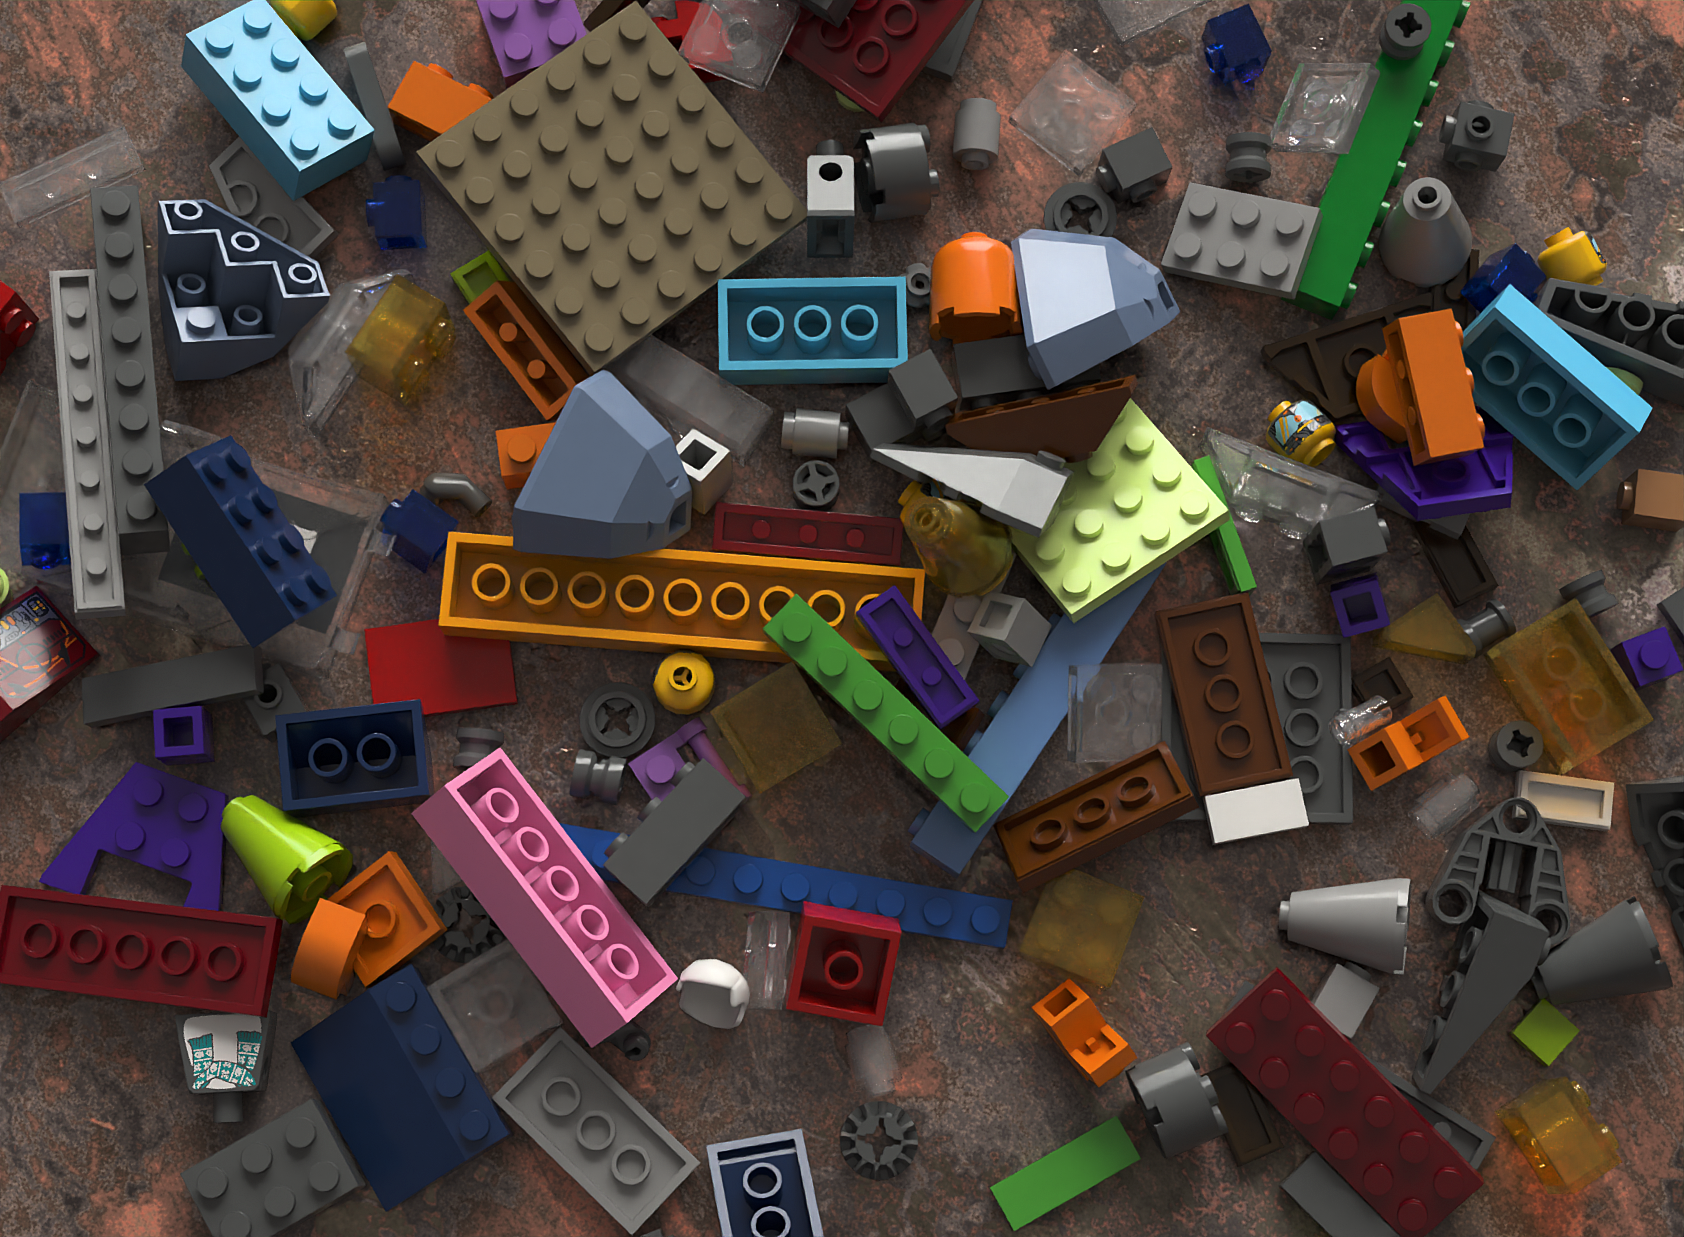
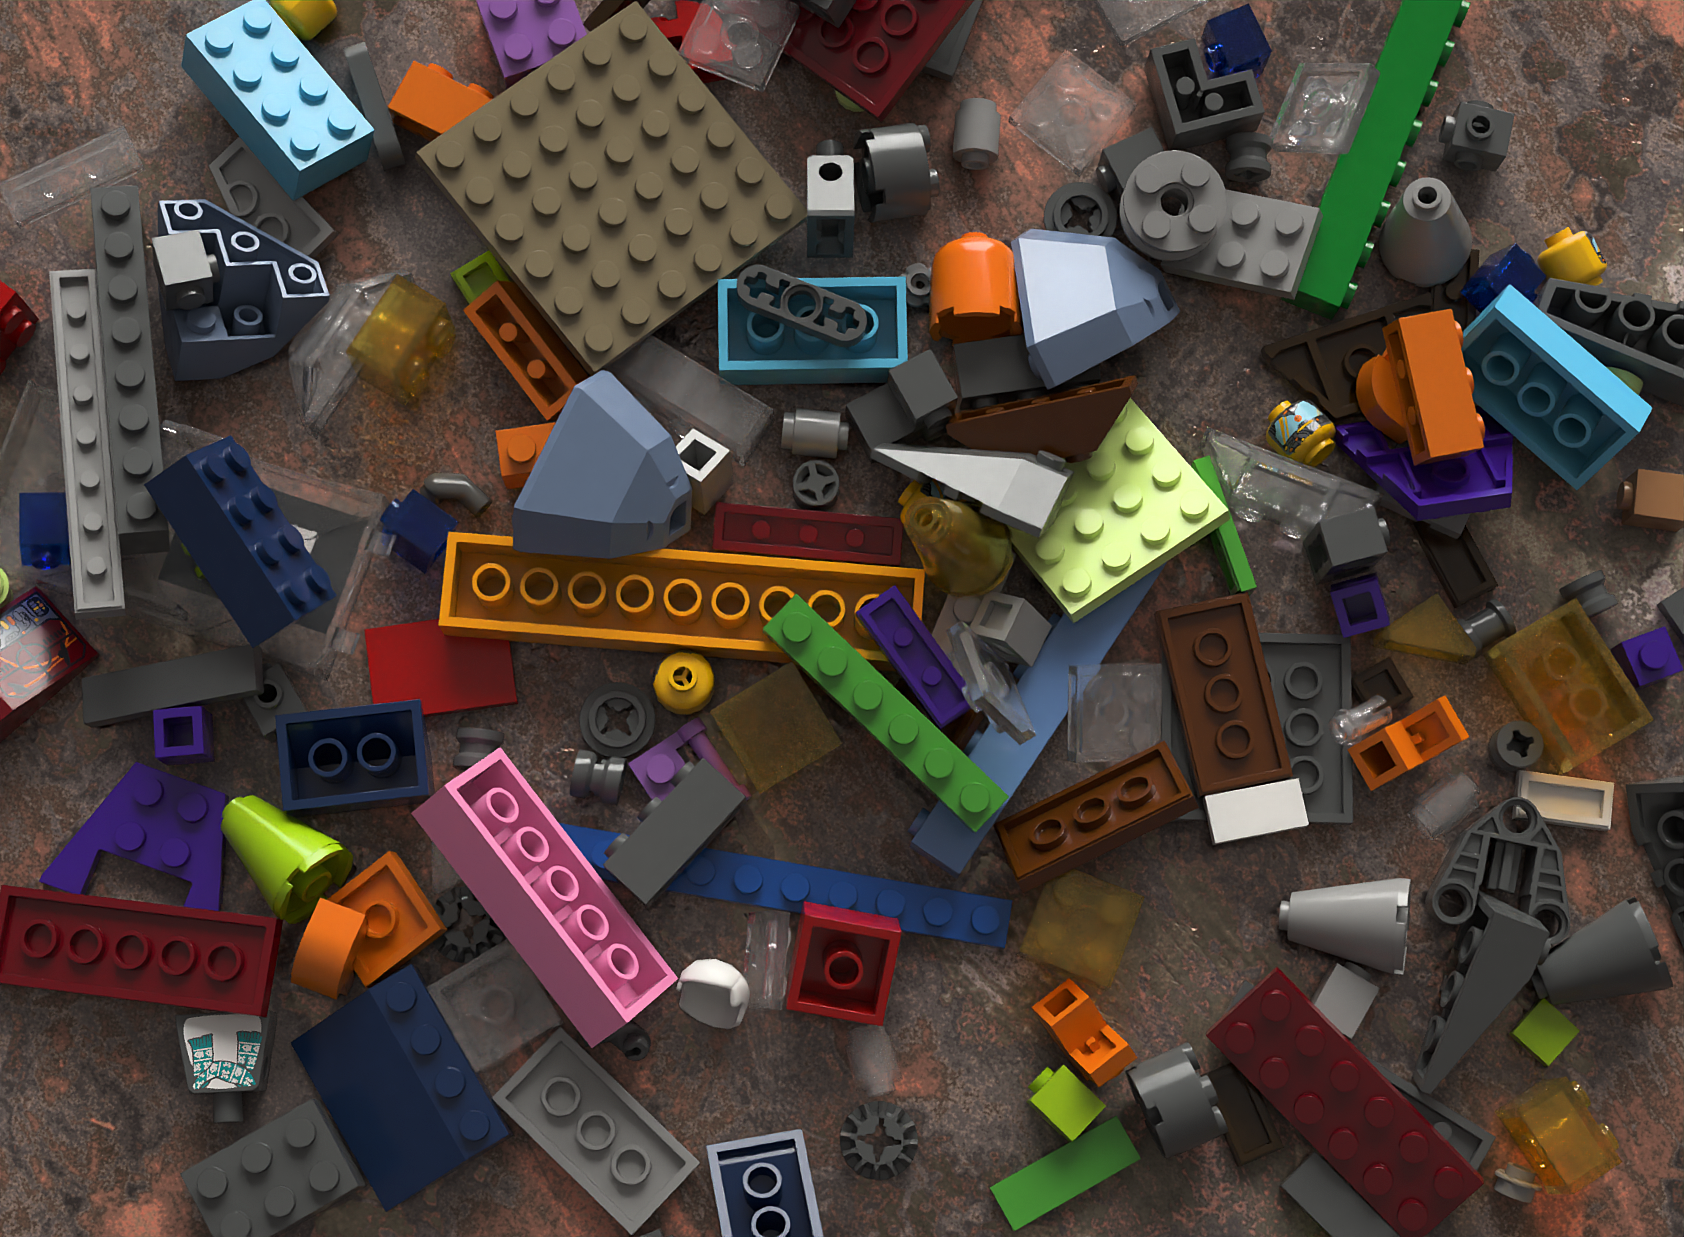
(184, 270): none -> brick
(398, 213): clear blue brick -> none
(764, 305): none -> dark grey beam
(989, 683): none -> clear plate
(1064, 1101): none -> lime brick
(1176, 176): none -> light grey wheel
(1195, 108): none -> dark grey brick
(1398, 41): dark grey wheel -> none
(1517, 1182): none -> light grey plate

